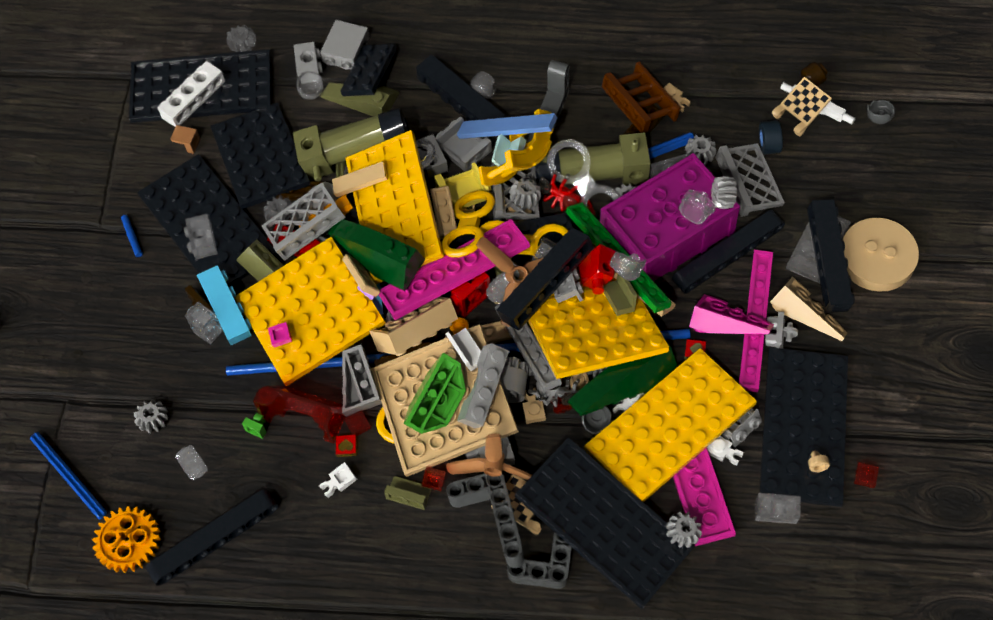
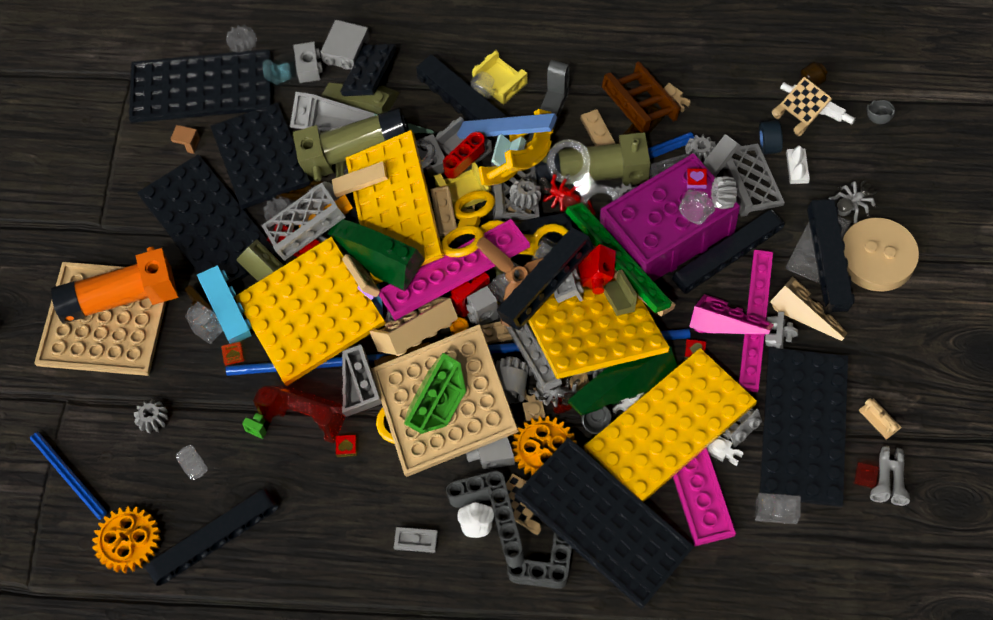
(106, 341): none -> tan plate
(131, 236): blue piece -> none
(146, 279): none -> orange piece
(191, 94): white brick -> none
(202, 246): clear brick -> none
(232, 353): none -> tile
(276, 73): none -> clear light blue bracket
(280, 334): dark pink plate -> none
(309, 85): clear hair -> none
(329, 114): none -> light grey plate
(340, 478): white plate -> none
(357, 423): clear red plate -> none
(408, 493): olive panel -> none
(415, 540): none -> light grey plate
(433, 478): clear red plate -> none
(466, 348): white panel -> none
(468, 148): none -> red beam
(476, 519): none -> white hair
(482, 307): none -> light grey brick
(490, 366): light grey arch -> none
(491, 465): medium nougat piece -> none
(506, 78): none -> light yellow panel
(533, 460): none -> light orange gear
(596, 128): none -> tan plate
(627, 266): clear hair -> none
(682, 521): light grey gear -> none
(697, 178): none -> tile
(720, 155): none -> light grey tile
(797, 165): none -> white tile
(818, 462): tan tile -> none
(850, 203): none -> animal
(879, 418): none -> tan hinge
(882, 491): none -> light grey piece

